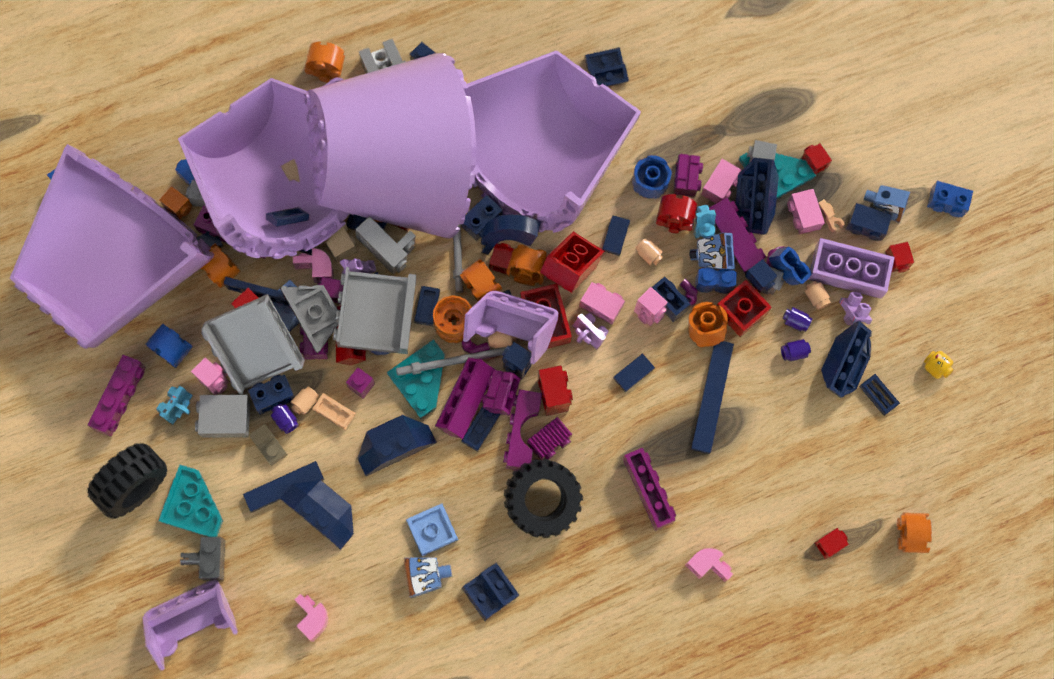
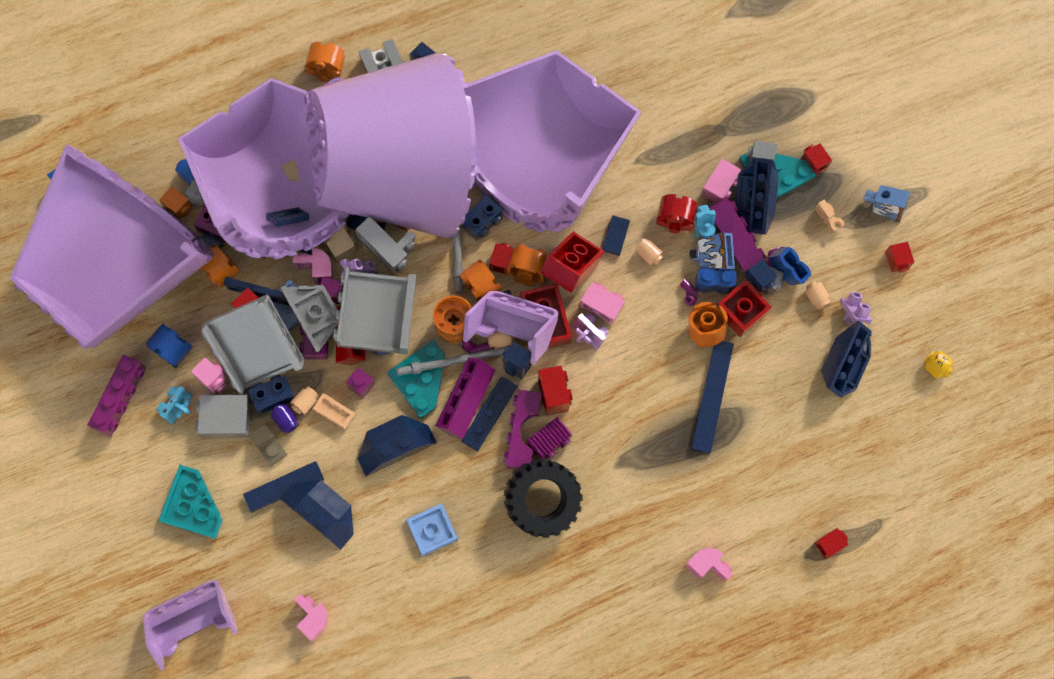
(127, 480): black tyre -> none
(210, 558): dark grey brick -> none
(424, 575): torso -> none
(426, 303): dark blue tile -> none
(490, 591): dark blue slope -> none
(501, 392): magenta brick -> none
(509, 227): dark blue arch -> none
(607, 67): dark blue slope -> none
(634, 372): dark blue tile -> none
(647, 186): blue brick -> none
(649, 490): magenta brick -> none
(650, 307): bright pink brick -> none
(677, 302): dark blue brick -> none
(687, 175): magenta brick -> none
(795, 350): dark purple brick -> none
(797, 319): dark purple brick -> none
(805, 211): bright pink brick -> none
(851, 268): lavender brick -> none
(868, 222): dark blue brick -> none
(874, 399): dark blue tile -> none
(915, 532): orange brick -> none
(950, 199): blue brick -> none

